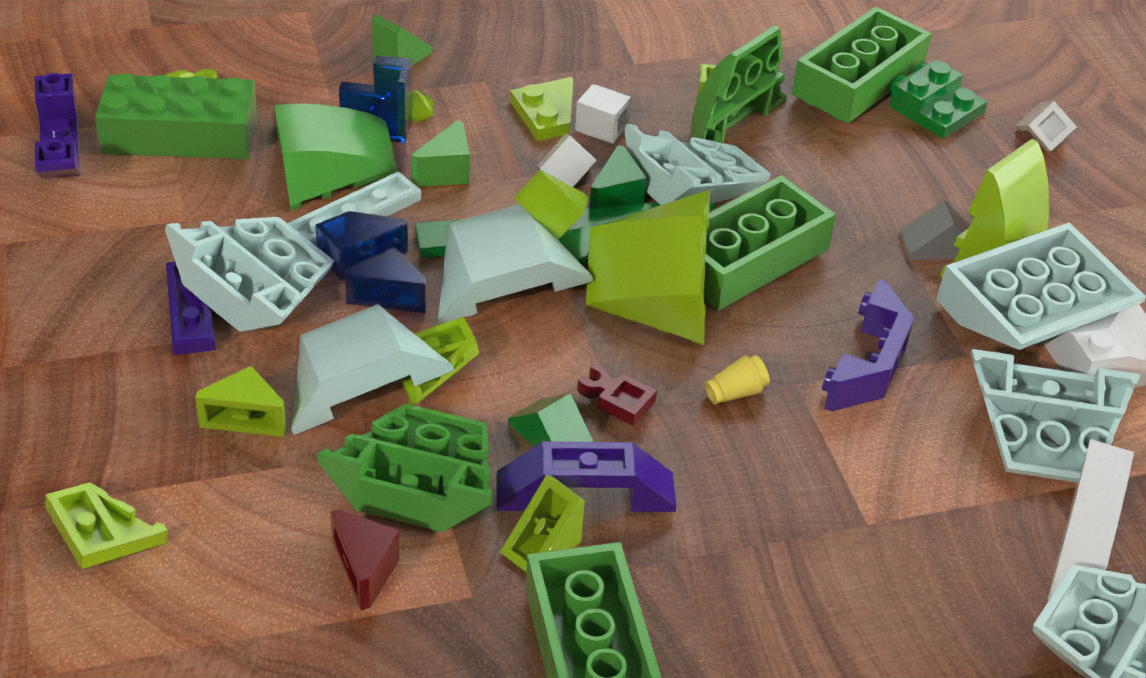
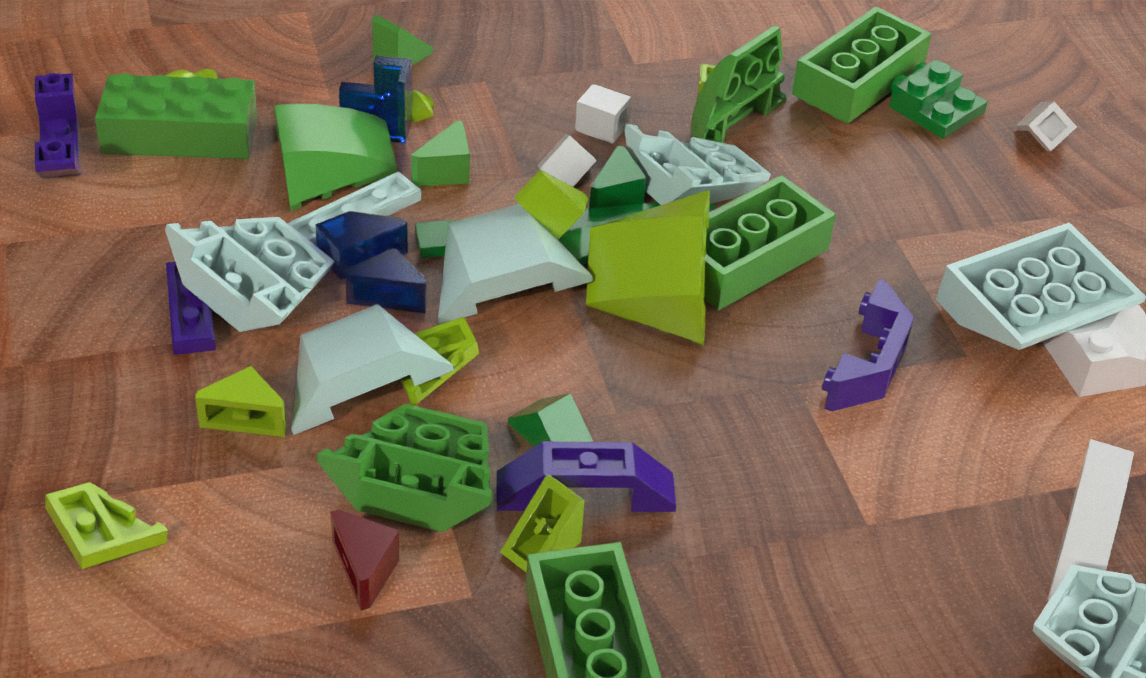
(545, 107): lime wing -> none
(620, 396): dark red plate -> none
(740, 379): light yellow cone -> none
(933, 234): light grey slope -> none
(1008, 203): lime wedge -> none
(1050, 414): light aqua wedge -> none

